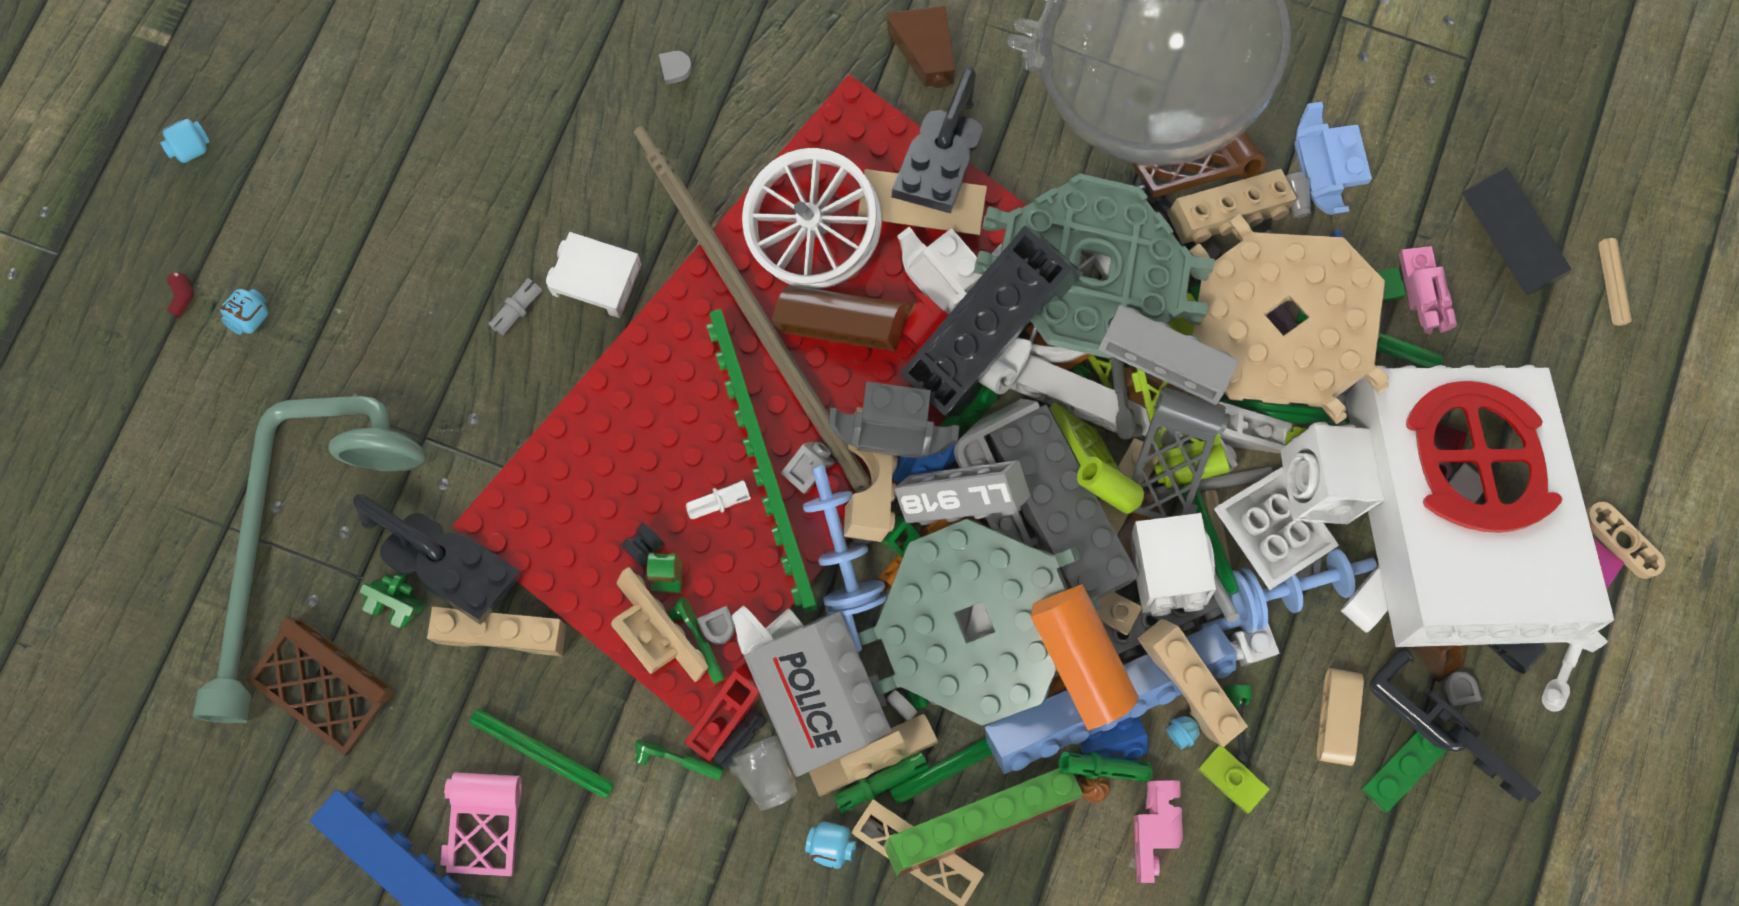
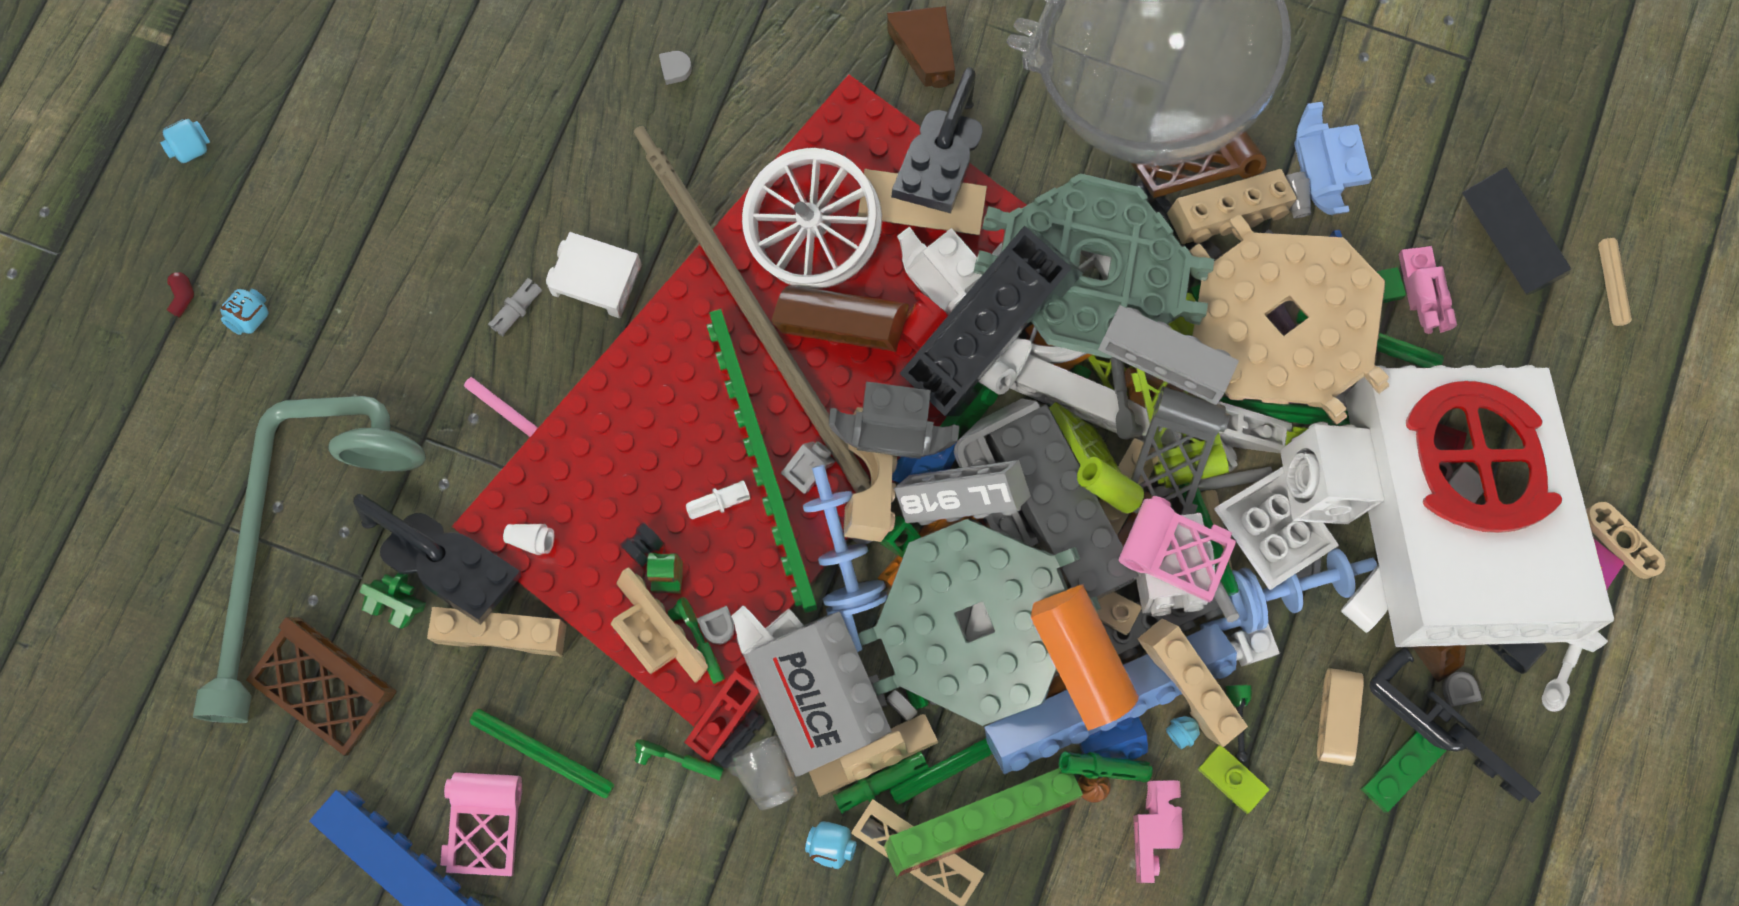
(500, 406): none -> bright pink bar
(530, 537): none -> white cone
(1151, 538): none -> bright pink piece

